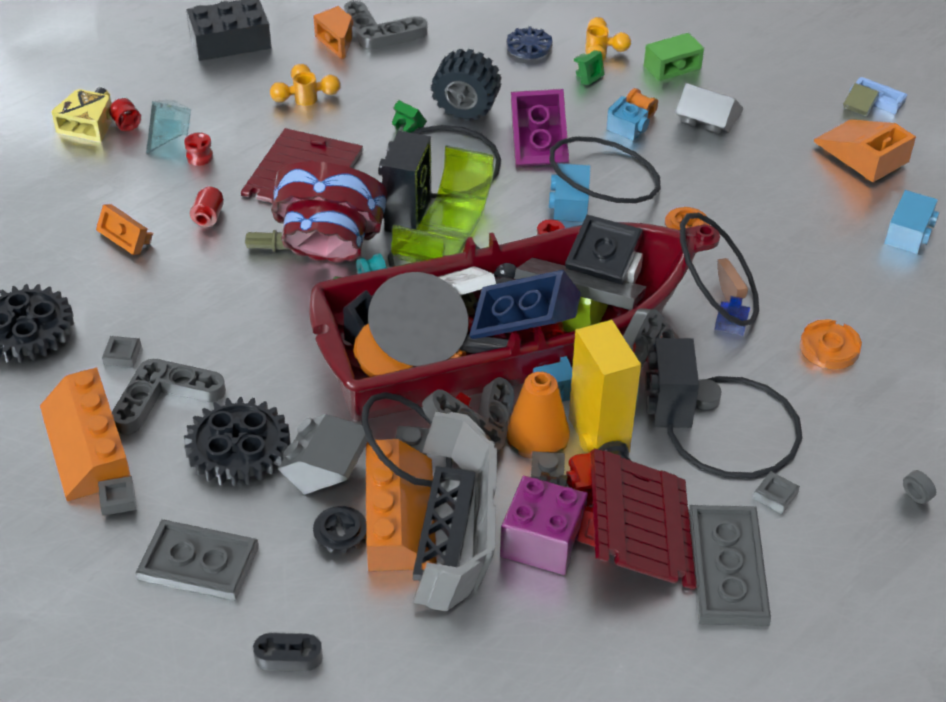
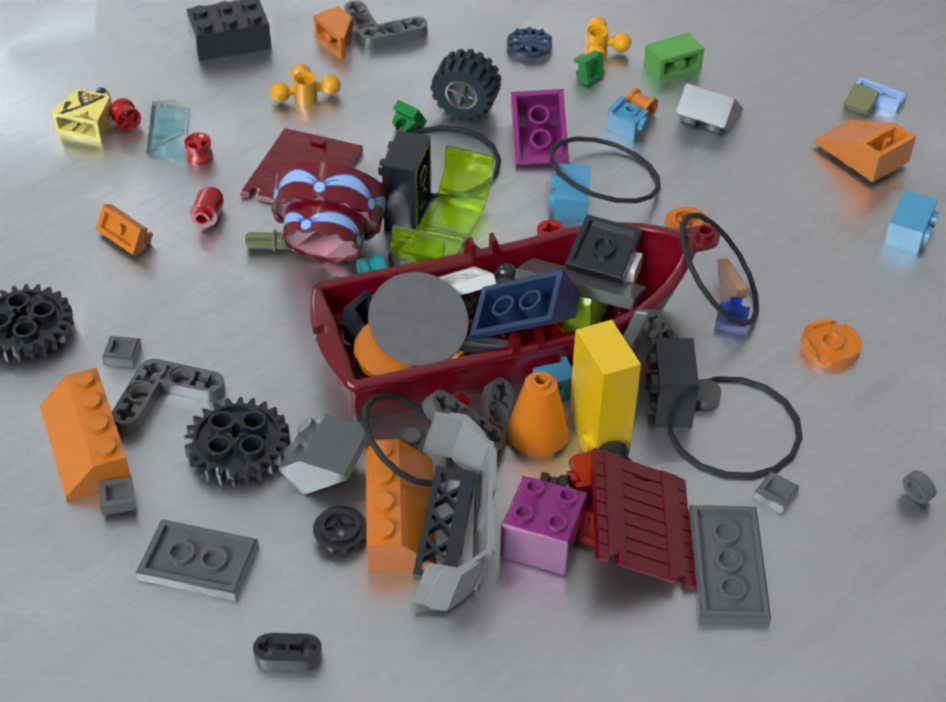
(547, 462): dark grey plate -> none

